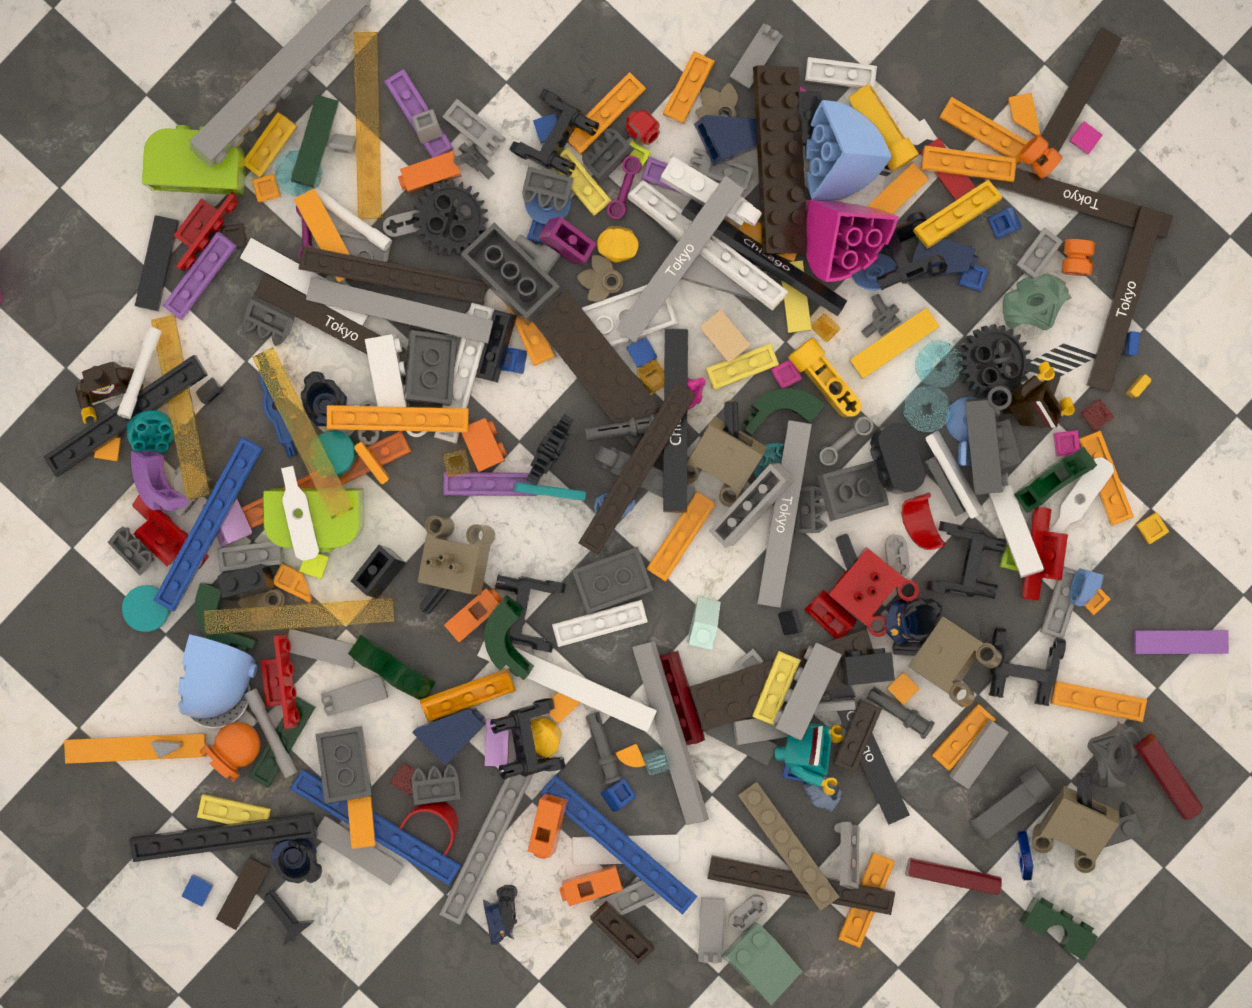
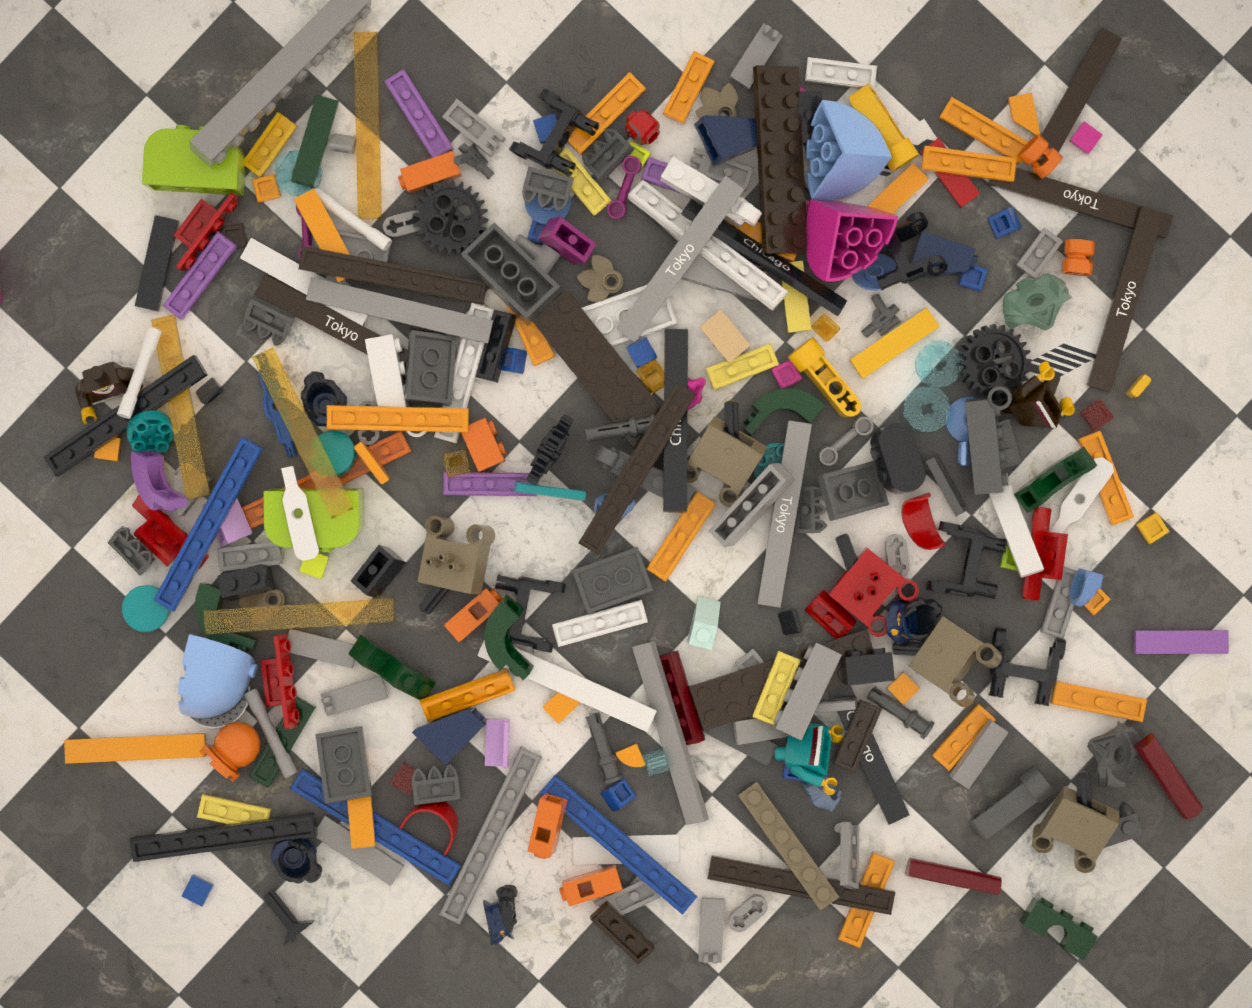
(164, 747): light grey slope -> none
(243, 893): dark brown tile -> none
(292, 582): light orange tile -> none
(427, 126): light grey slope -> none
(519, 723): black connector -> none
(545, 736): yellow hair -> none
(617, 244): yellow hair -> none
(762, 962): sand green slope -> none
(954, 474): white tile -> none
(957, 214): yellow tile -> none
(1024, 856): clear blue tile -> none
(1066, 442): dark pink tile -> none
(1131, 344): blue tile -> none

